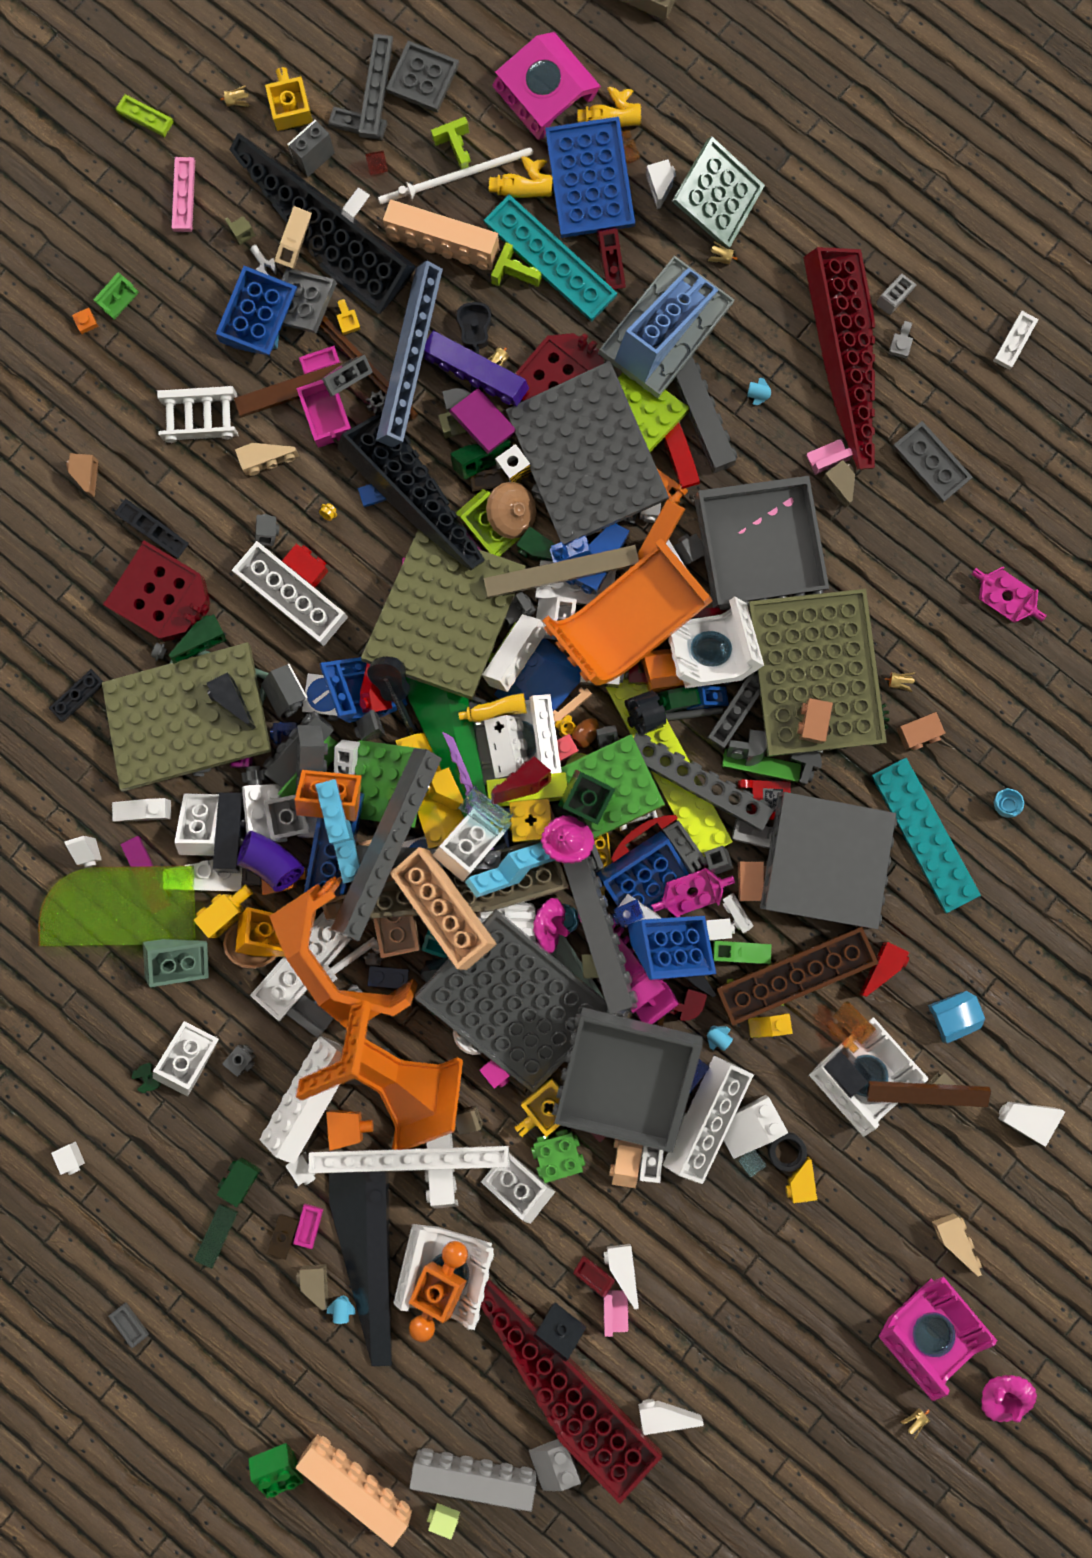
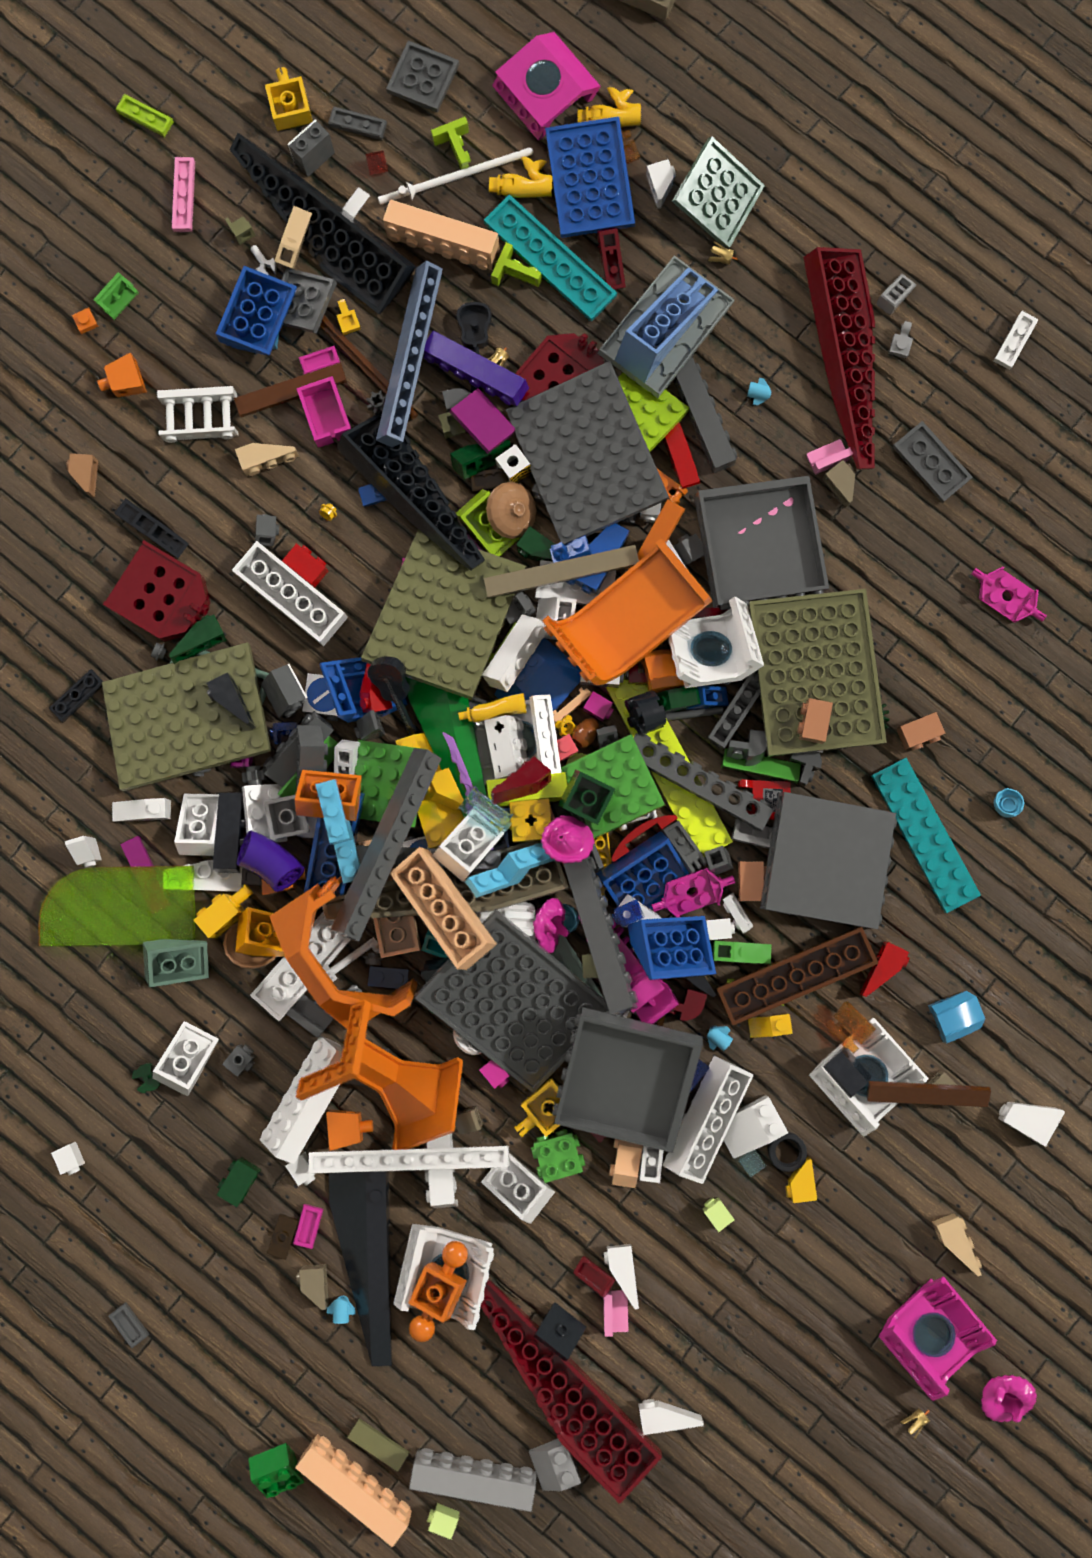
(123, 377): none -> orange torso
(216, 1236): clear green tile -> none
(232, 97): pearl gold piece -> none
(347, 374): dark grey slope -> none
(375, 86): dark grey plate -> none
(378, 1444): none -> olive tile
(598, 707): none -> dark pink brick
(717, 1213): none -> yellowish green brick
(896, 679): pearl gold piece -> none

